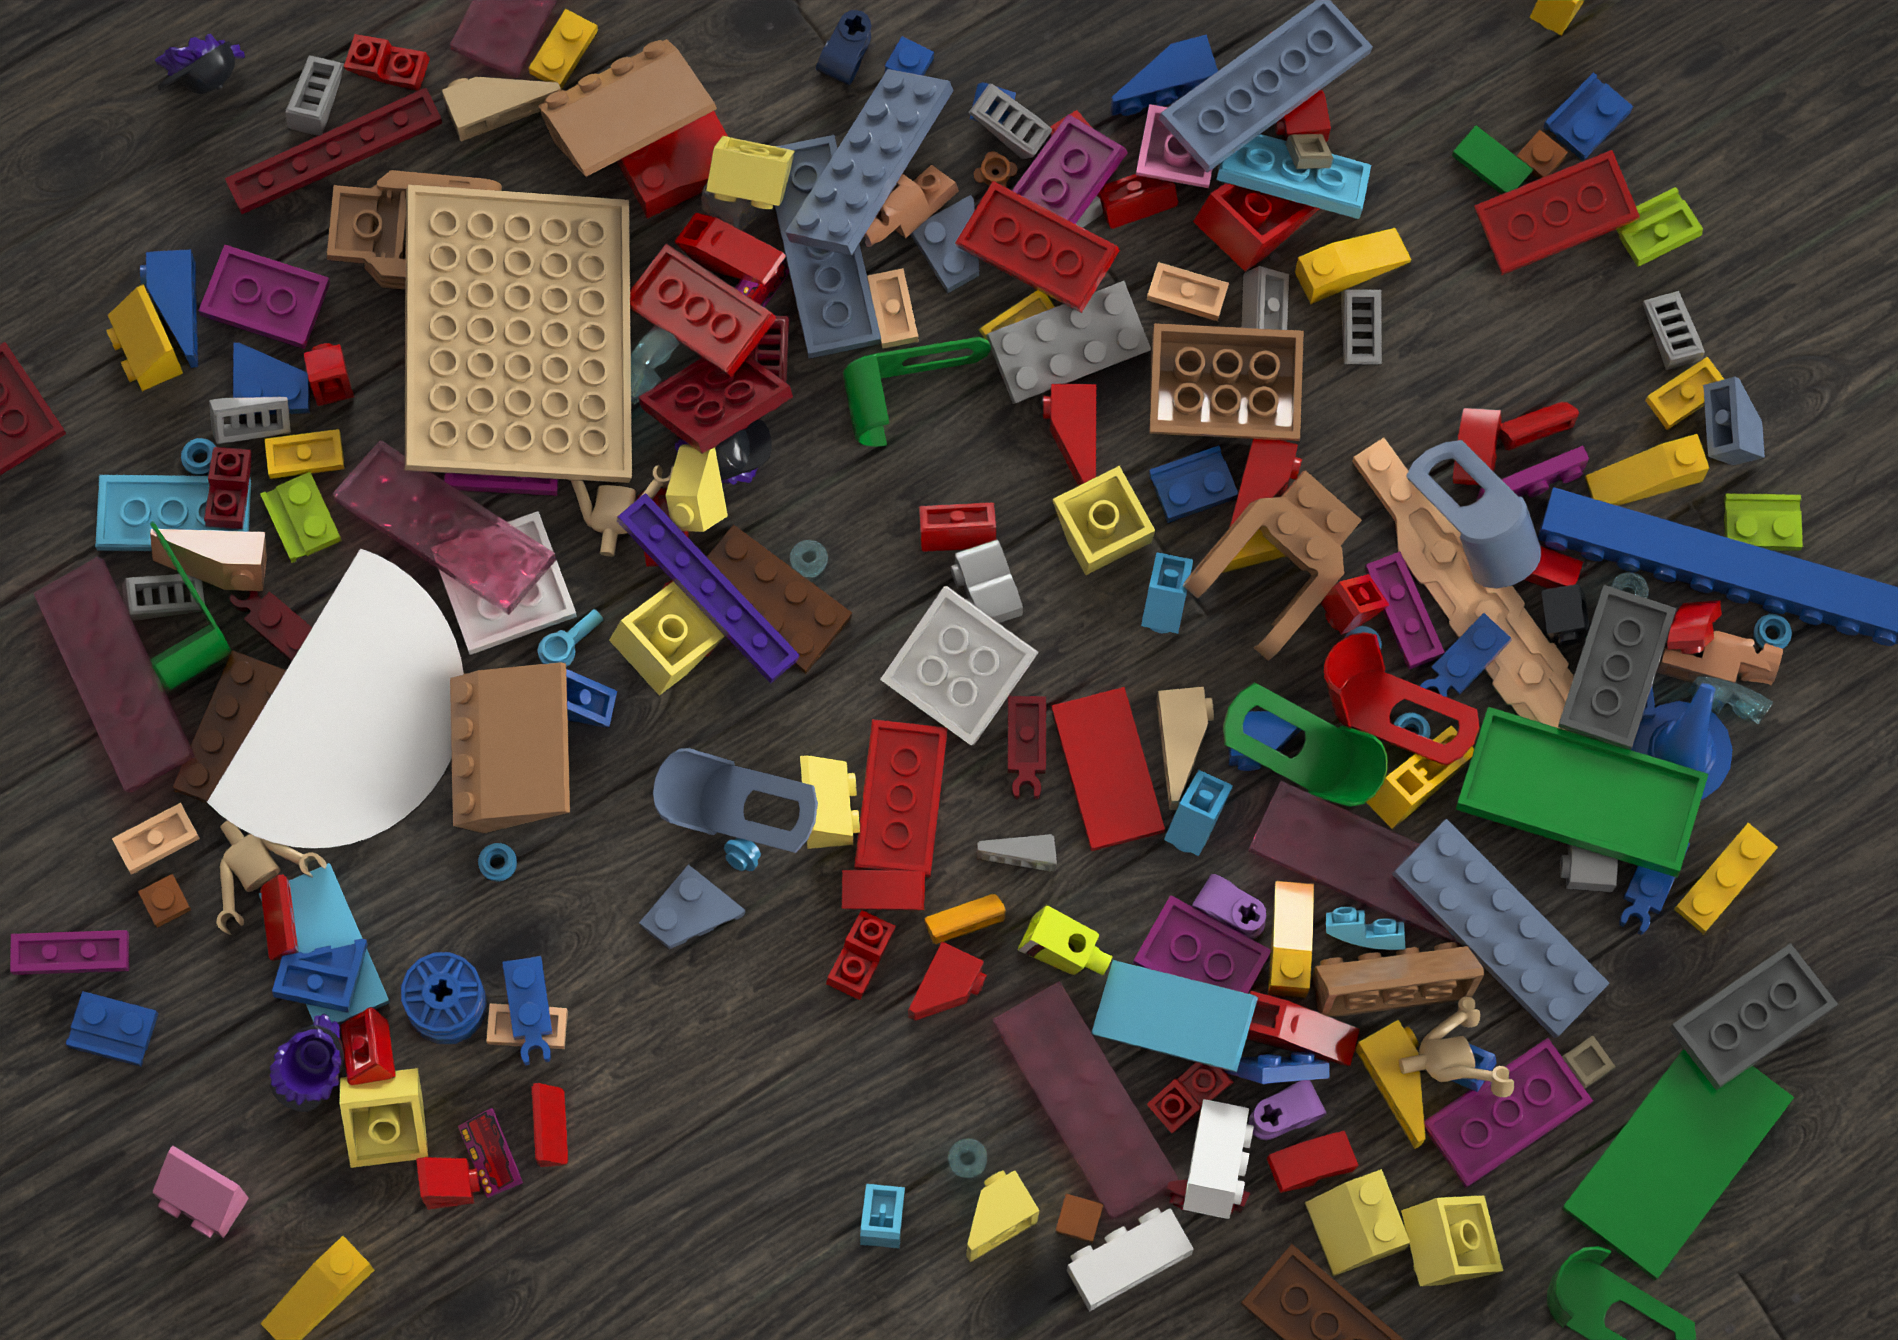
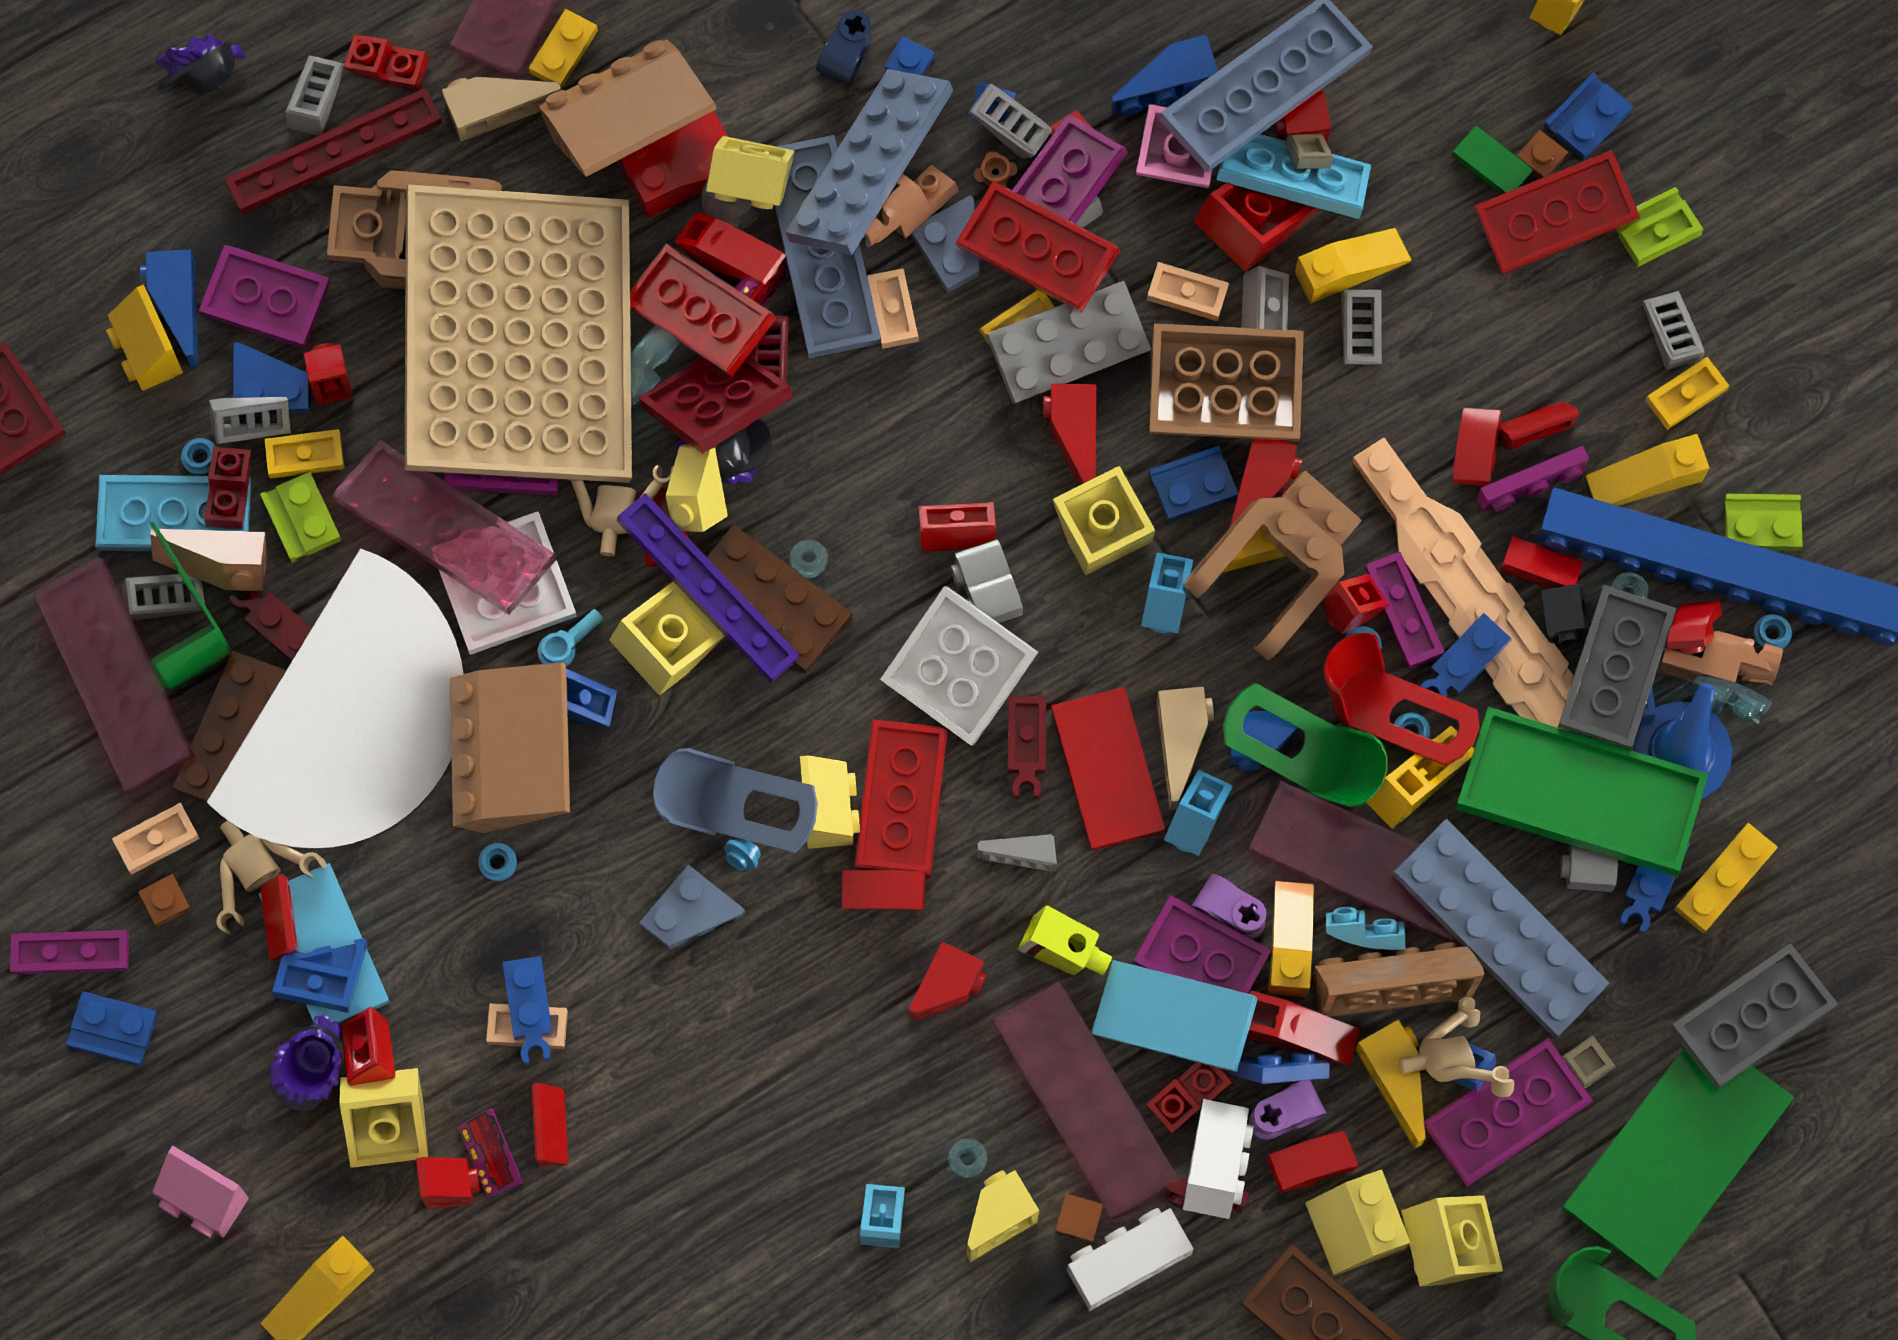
(458, 1014): blue wheel -> none
(860, 955): red slope -> none
(865, 387): green piece -> none
(965, 918): light orange slope -> none
(1135, 199): red slope -> none
(1493, 530): sand blue piece -> none
(1732, 423): sand blue slope -> none

